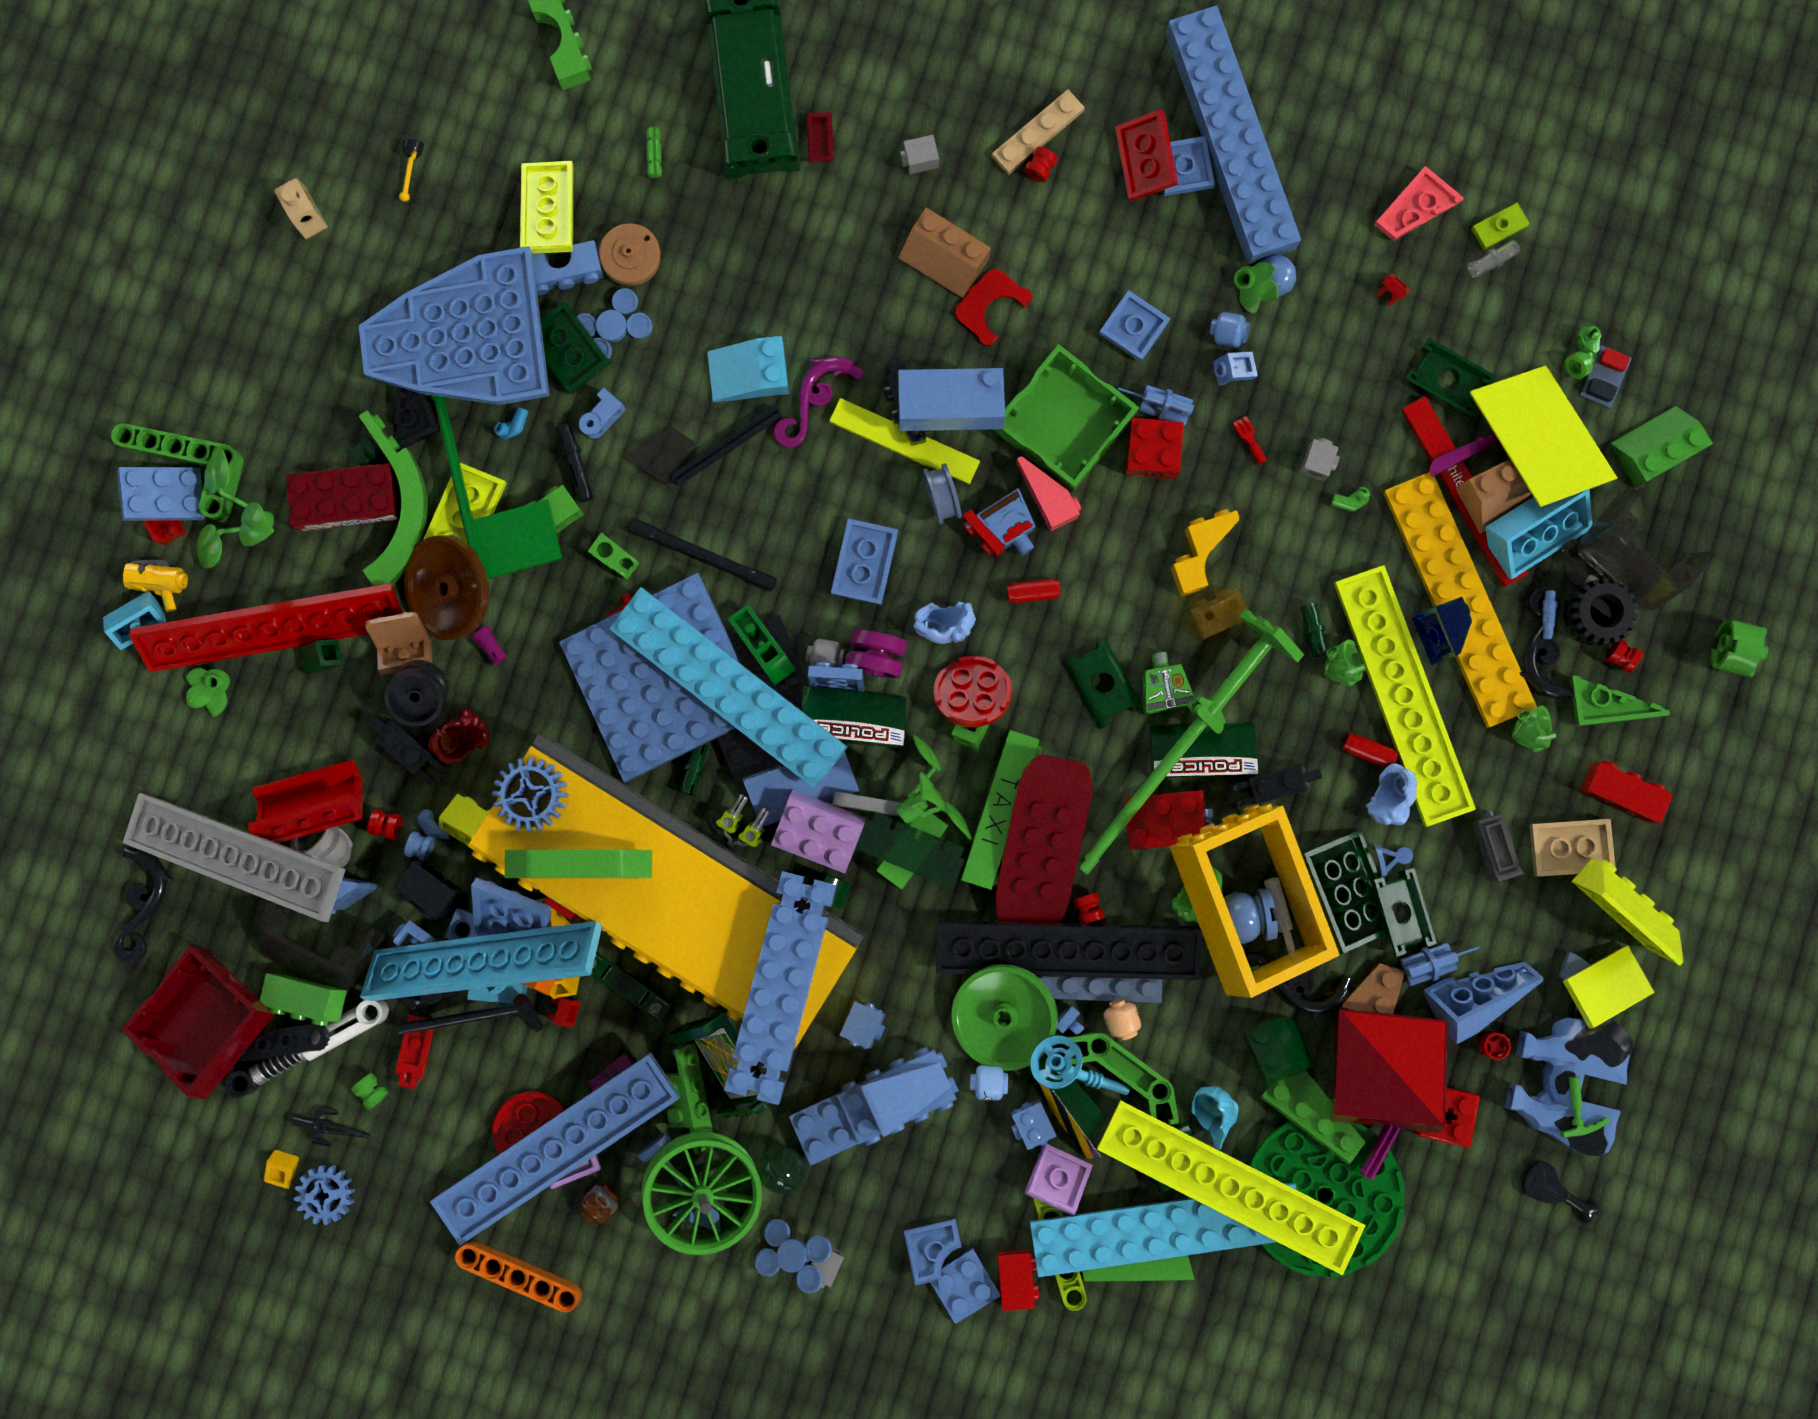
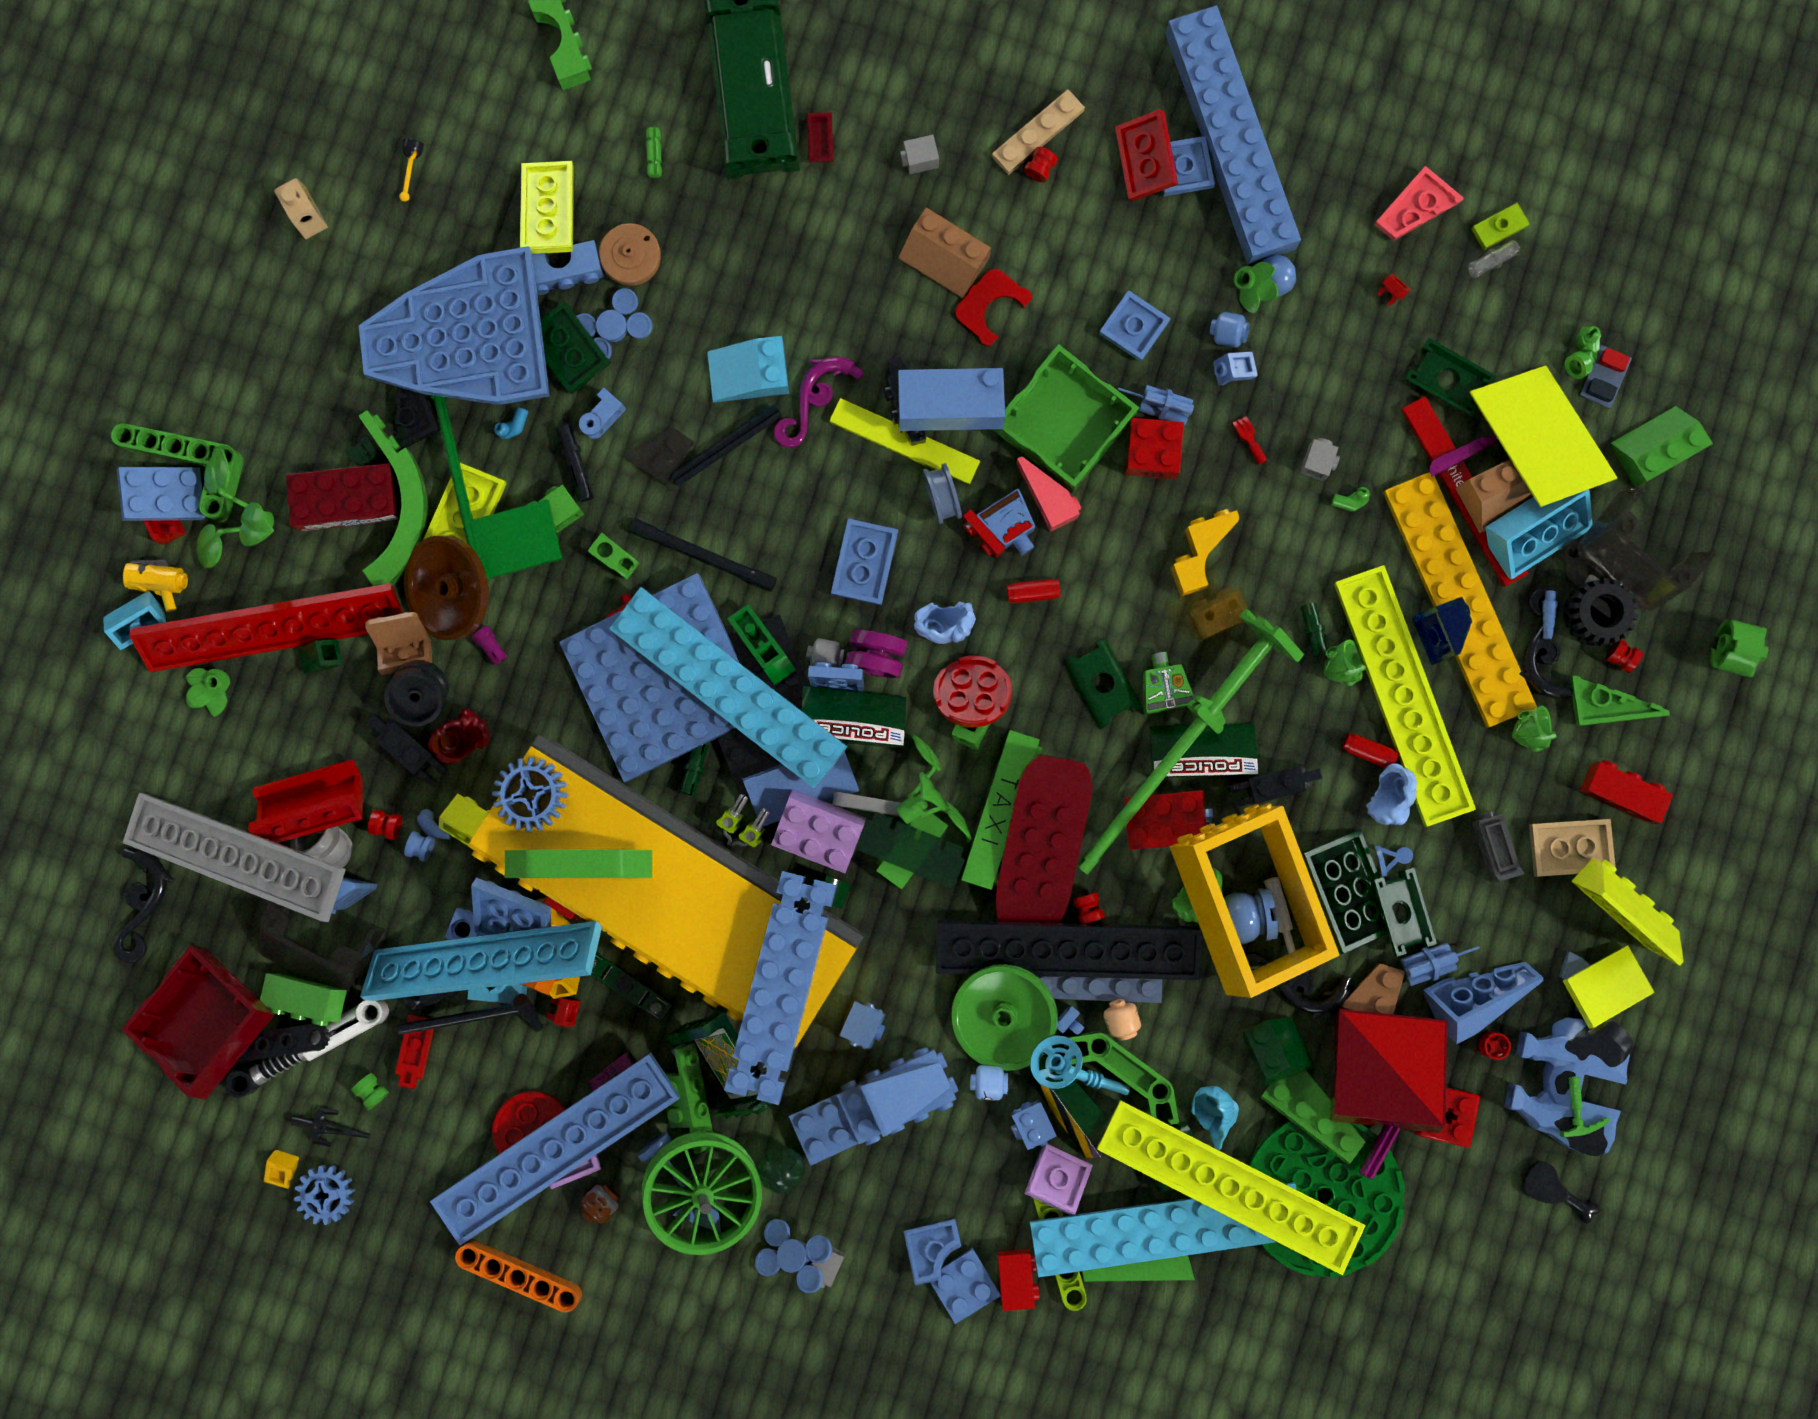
(410, 929): medium blue bracket -> none
(424, 887): black piece -> none

